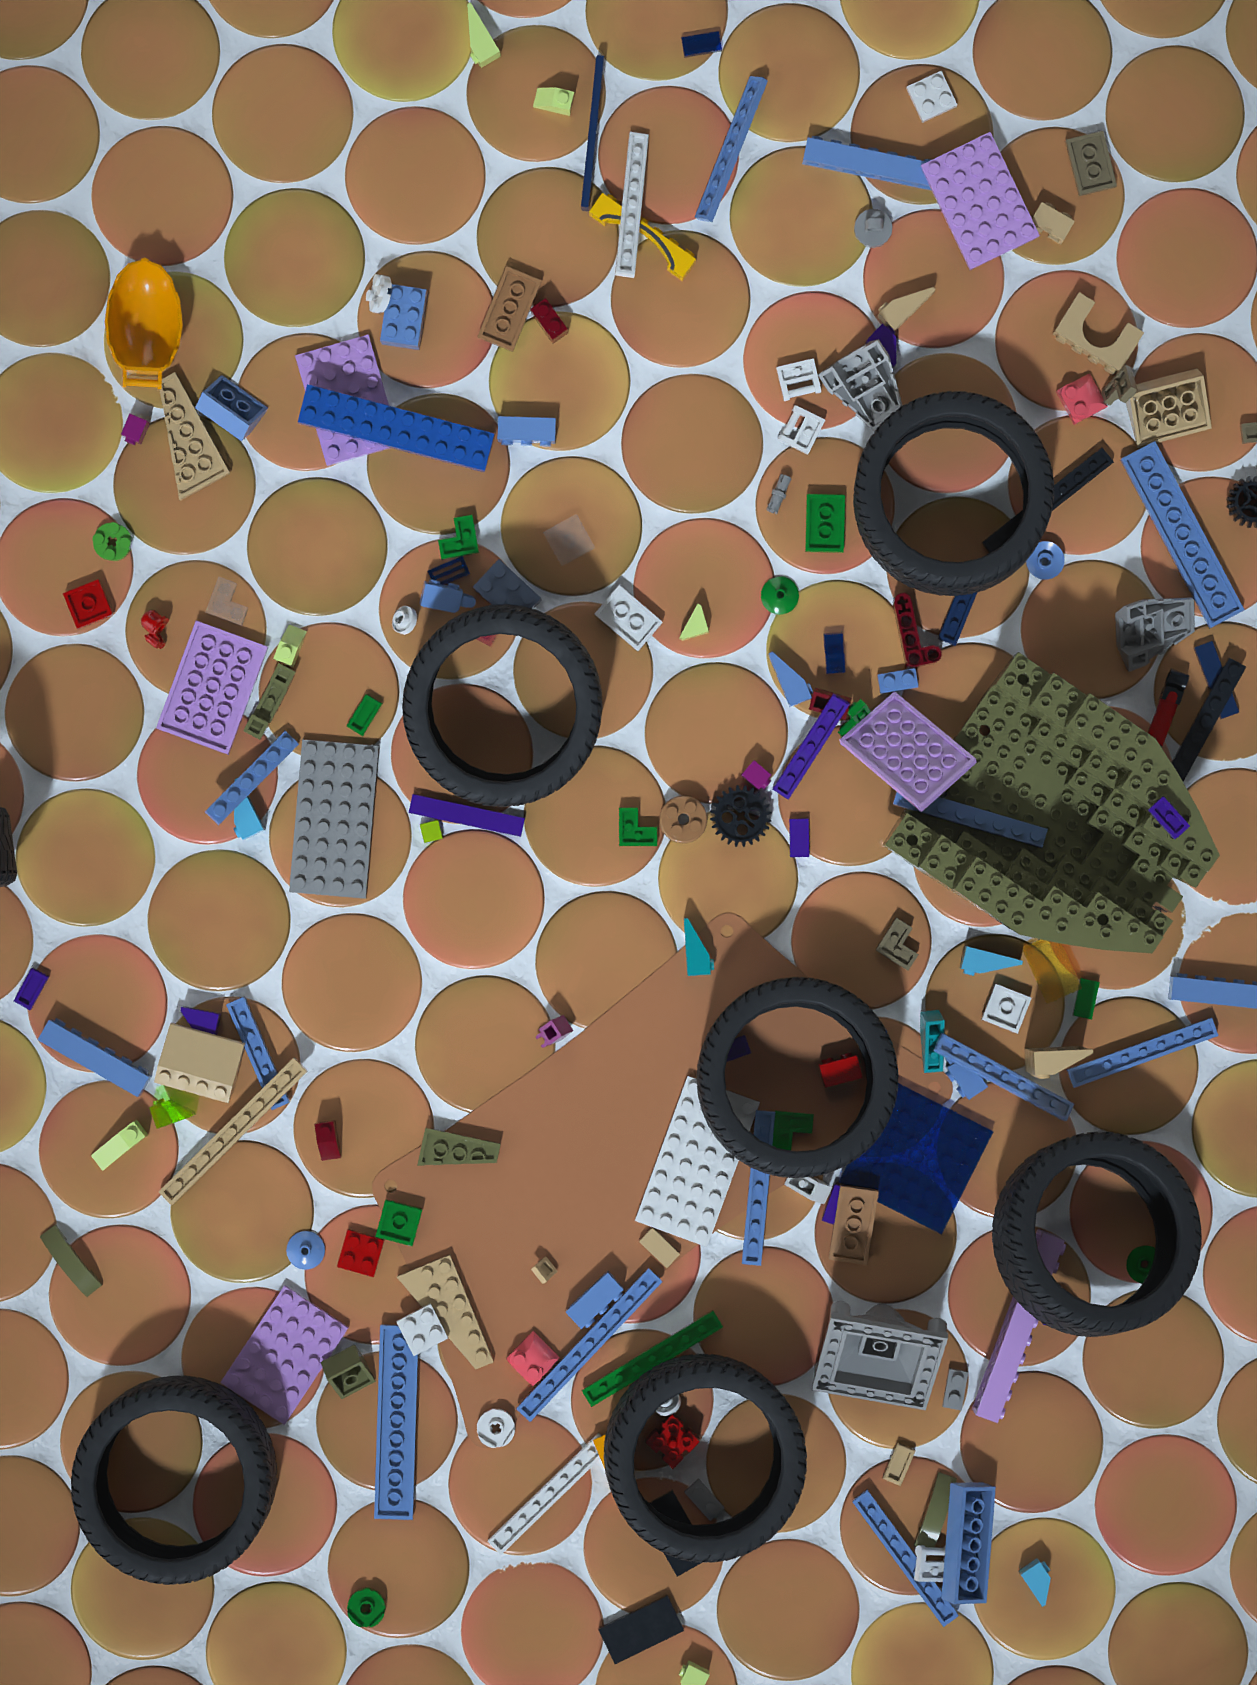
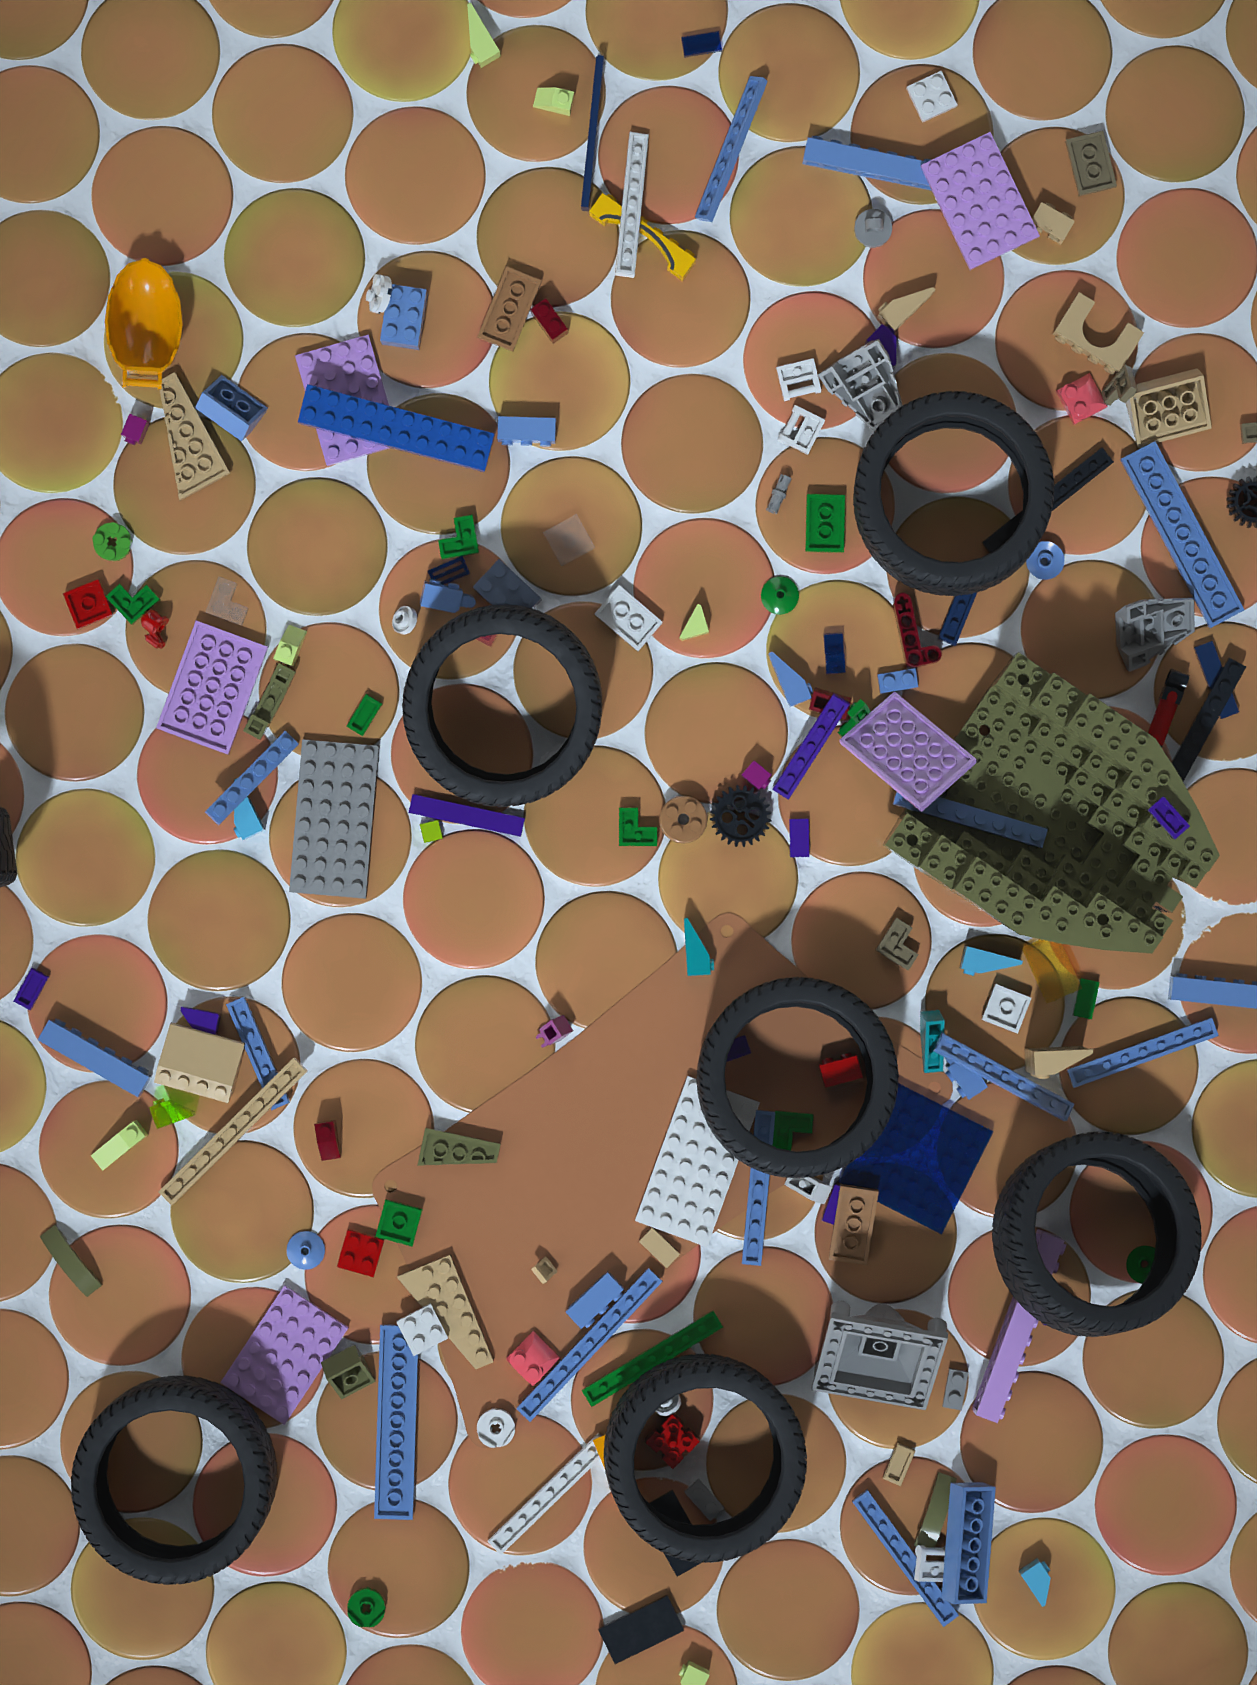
(132, 607): none -> green plate

